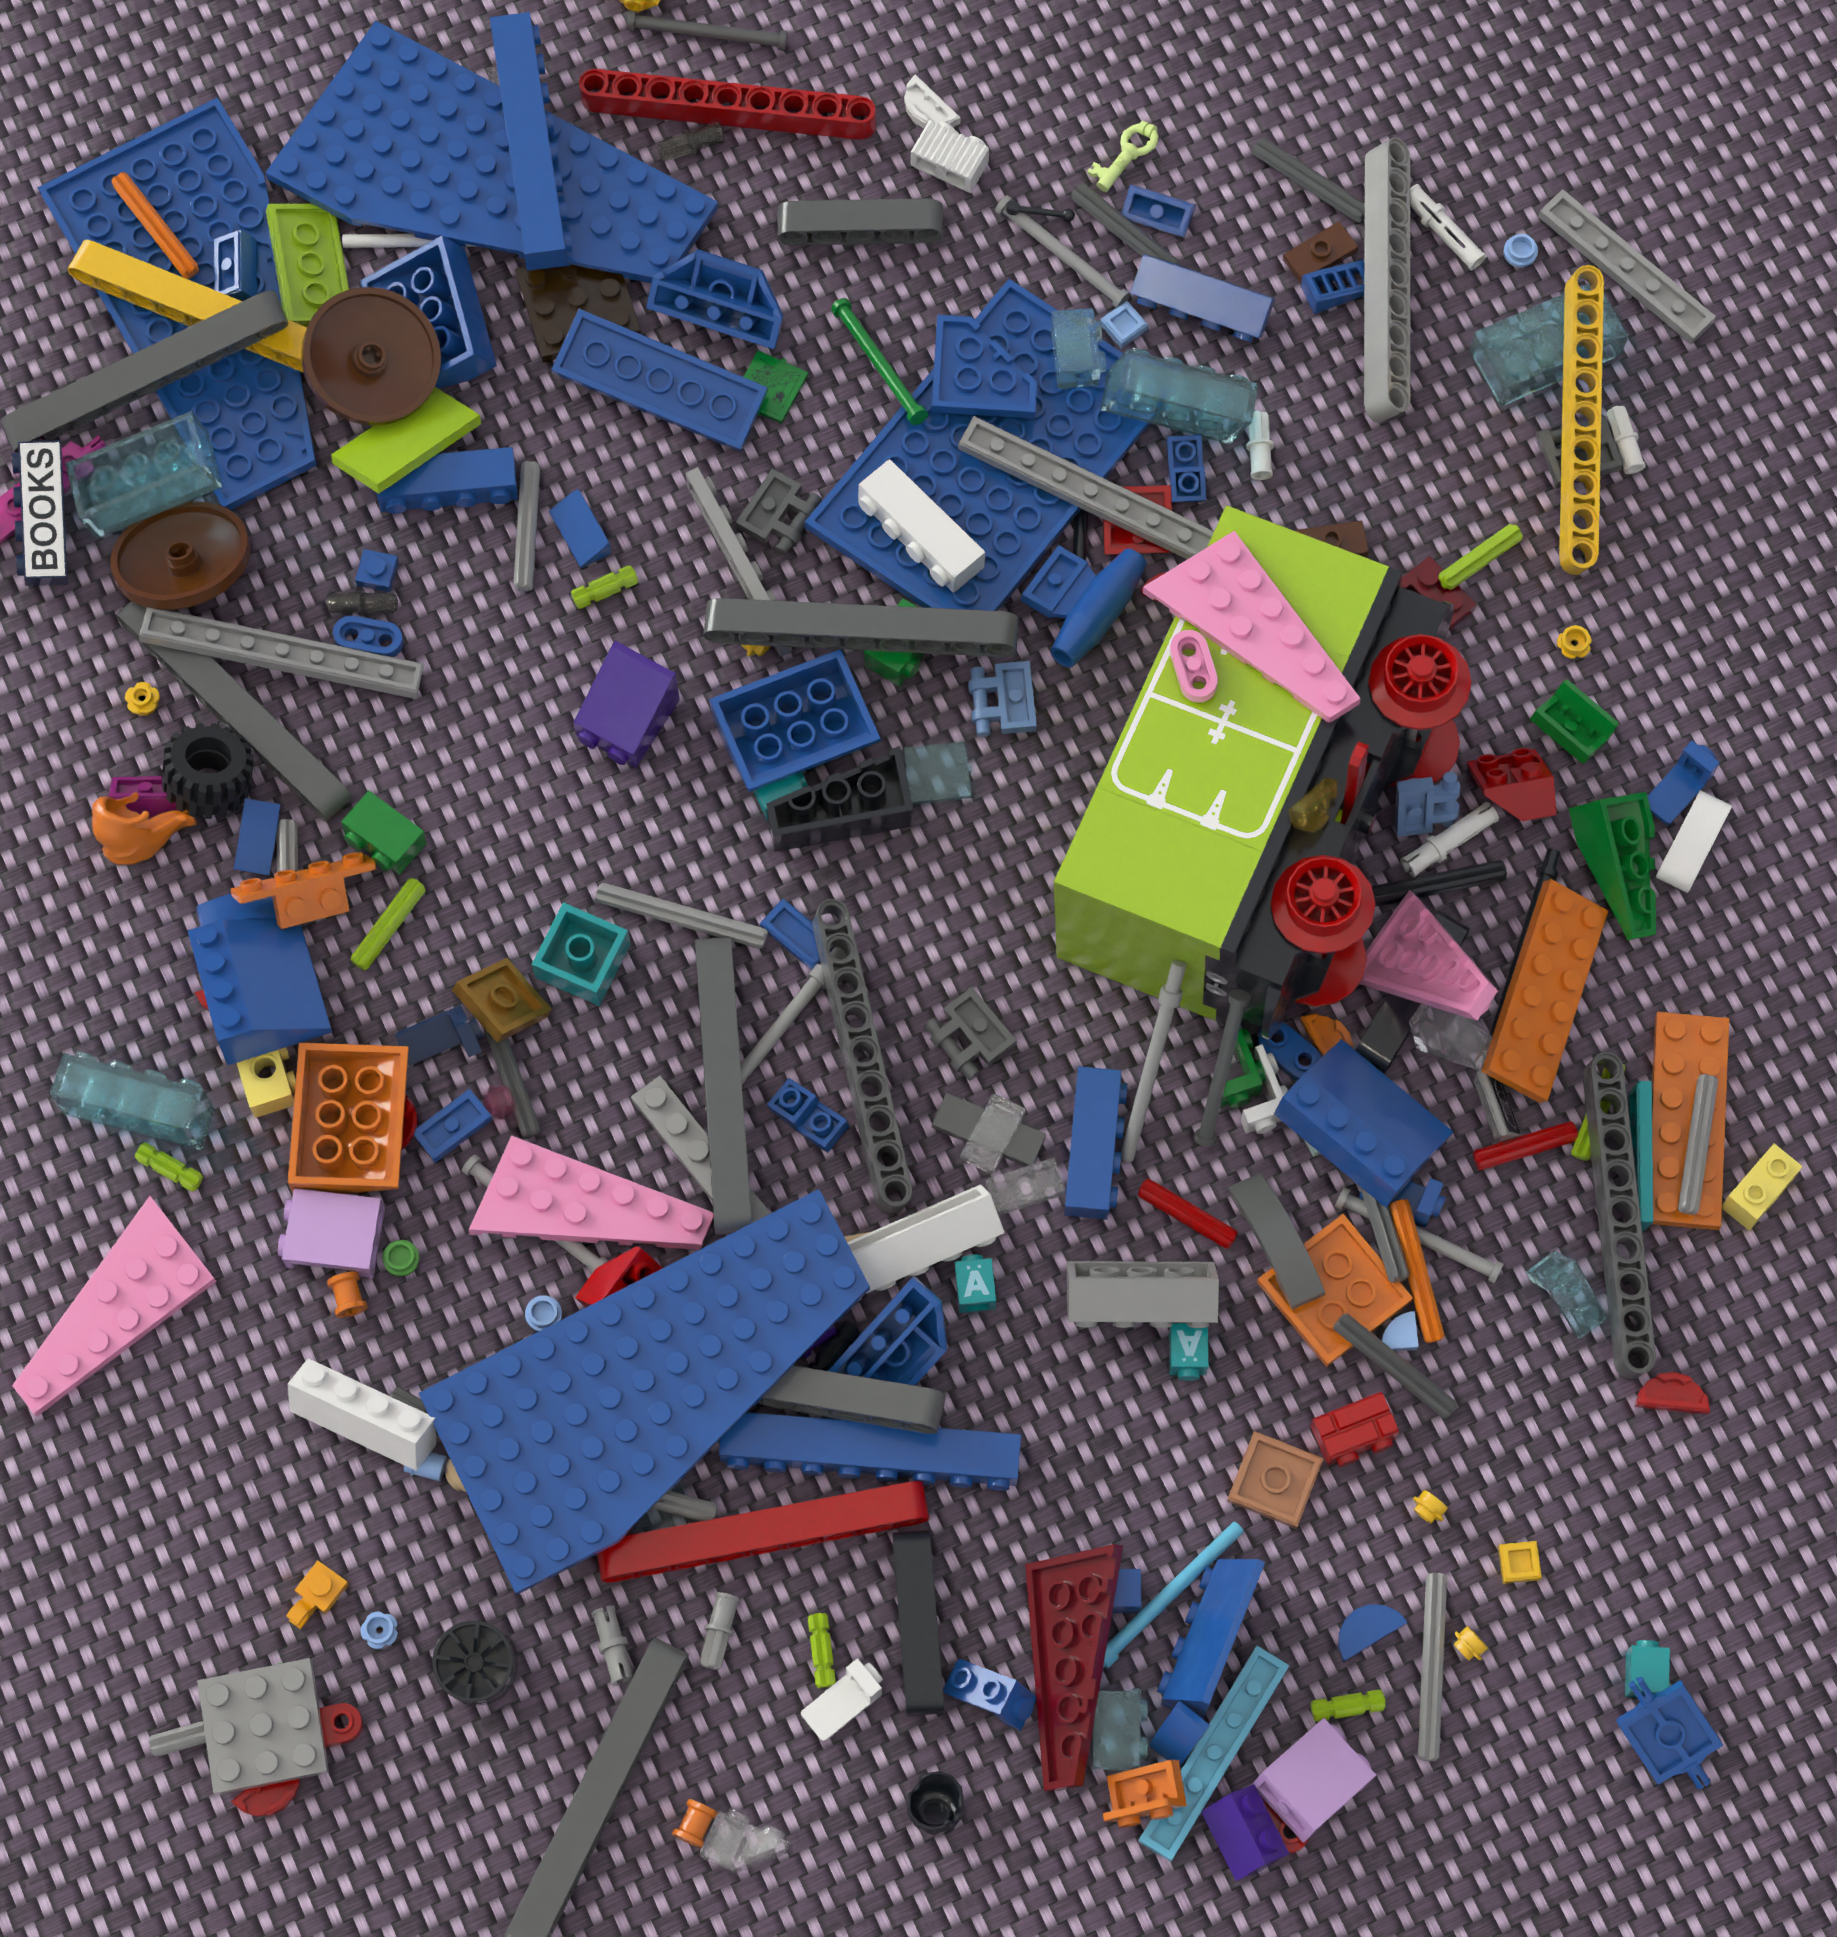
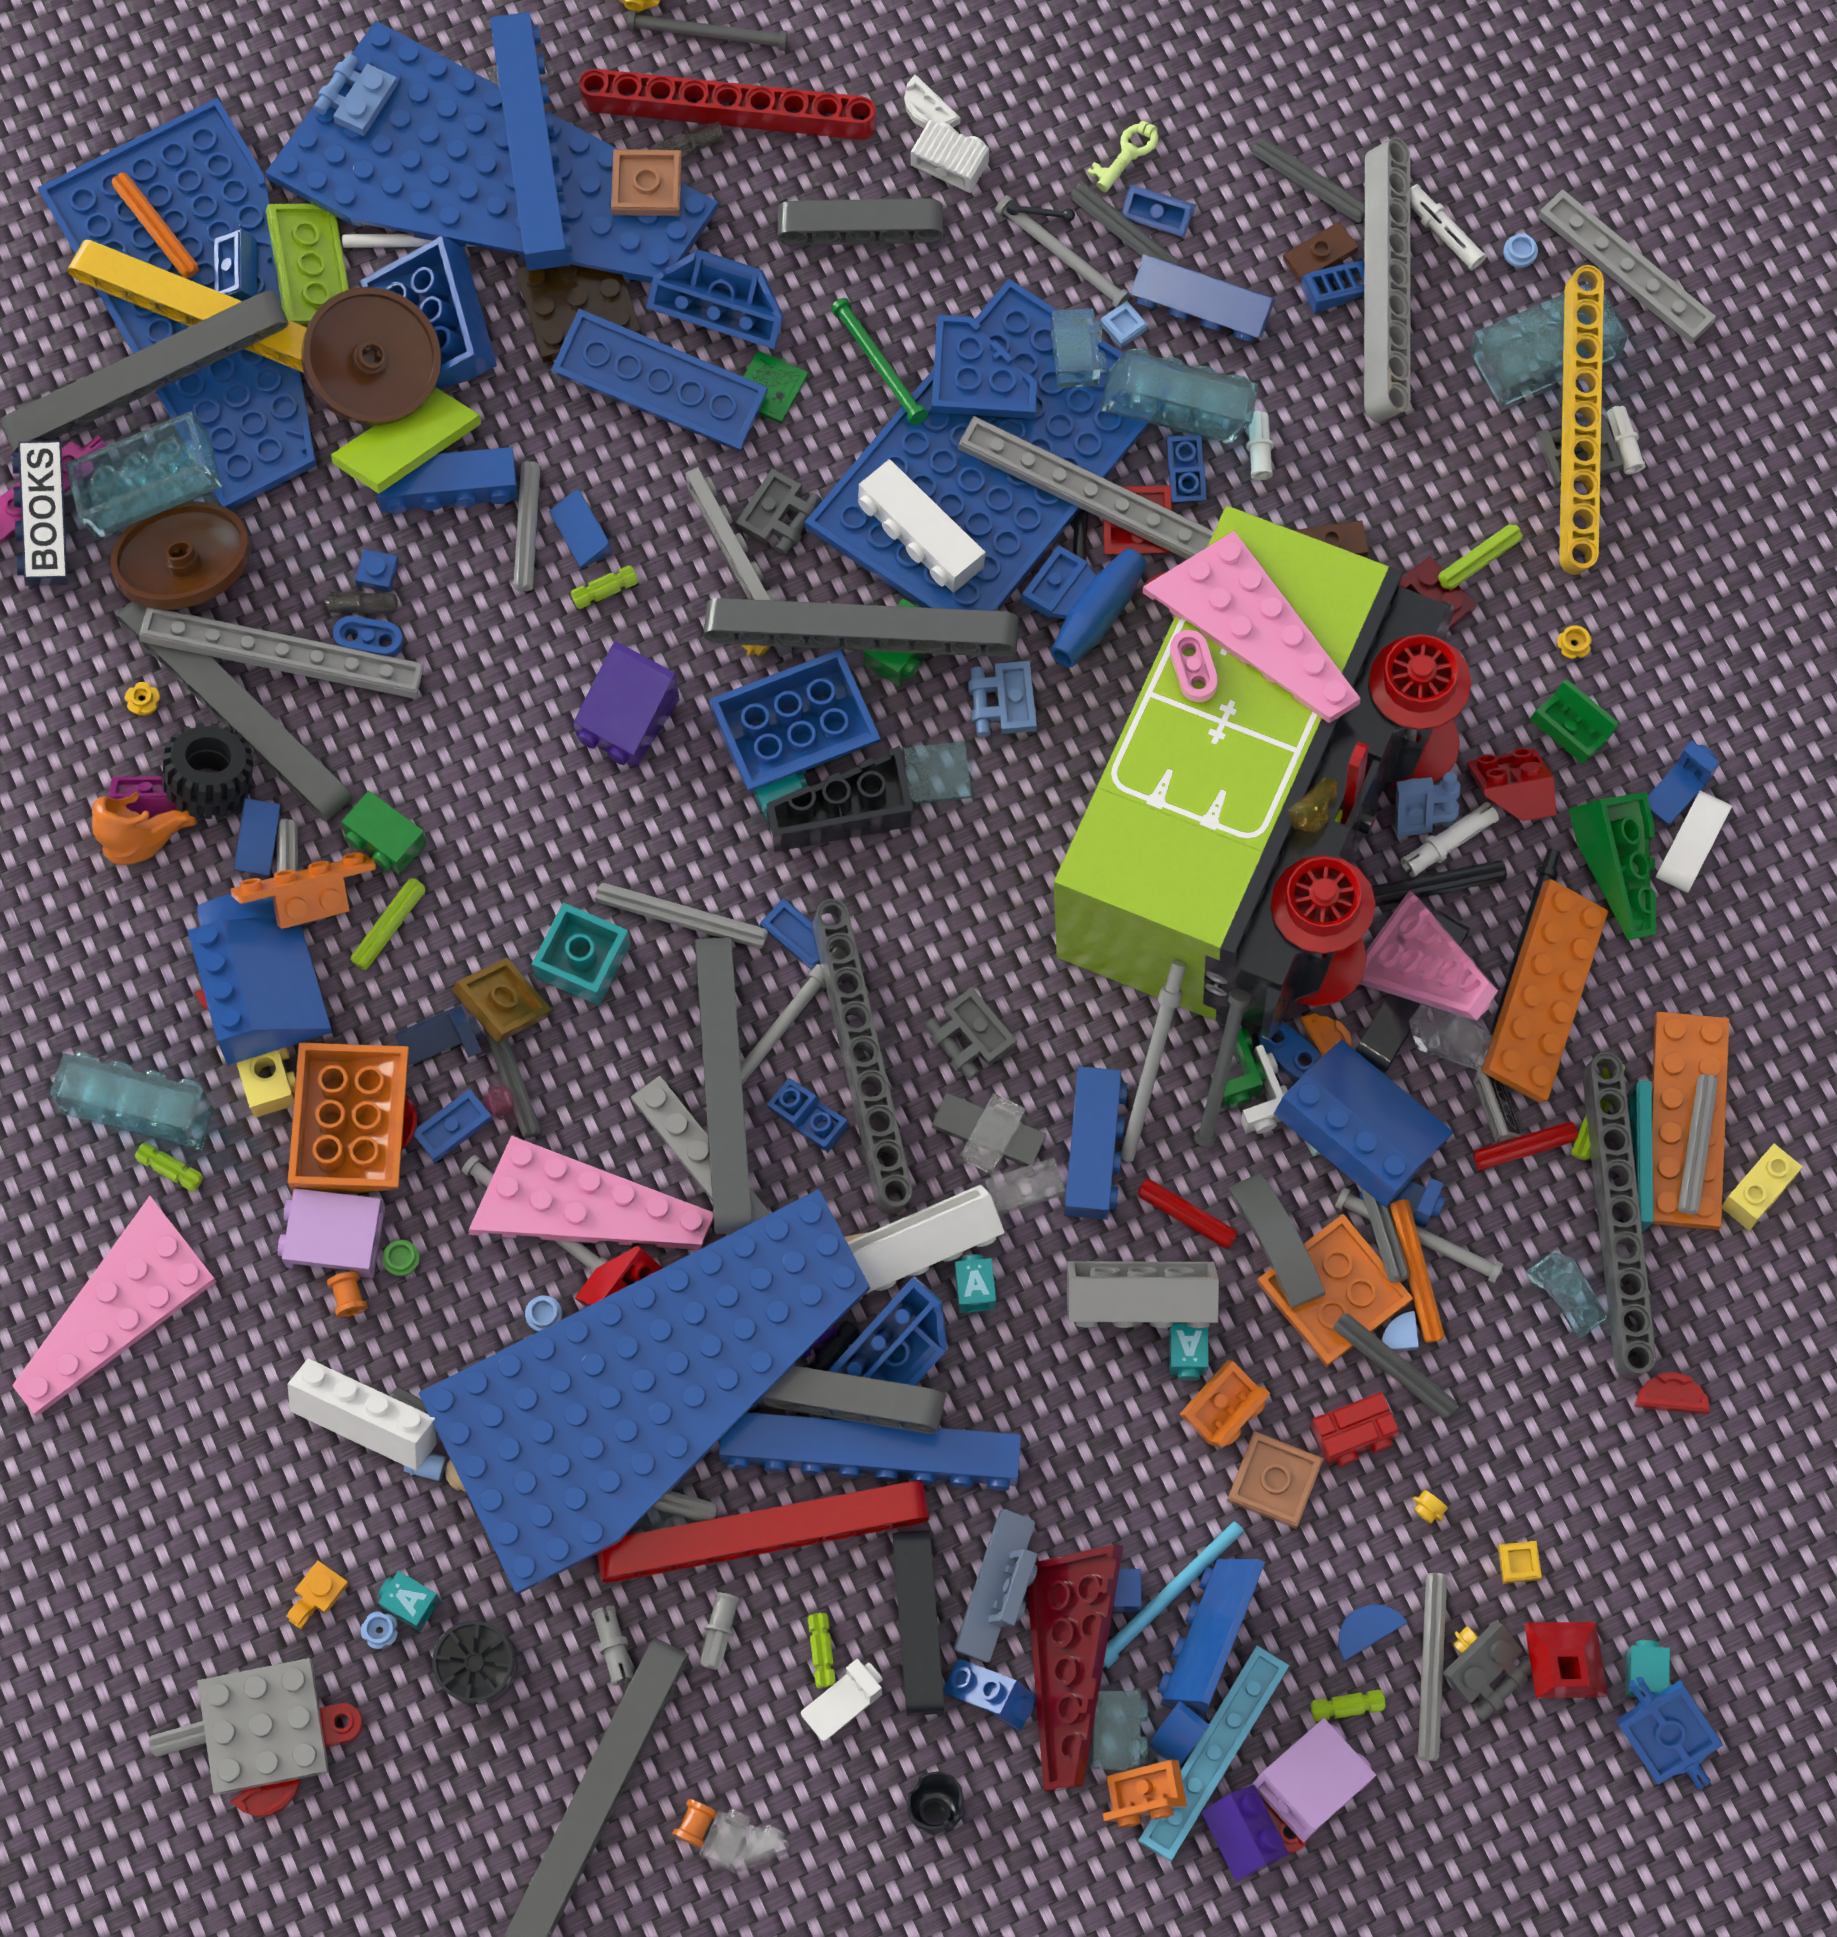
(364, 100): none -> medium blue plate
(408, 1600): none -> teal brick
(646, 182): none -> nougat tile
(999, 1586): none -> sand blue bracket
(1225, 1405): none -> orange bracket
(1482, 1663): none -> dark grey plate
(1565, 1660): none -> red slope

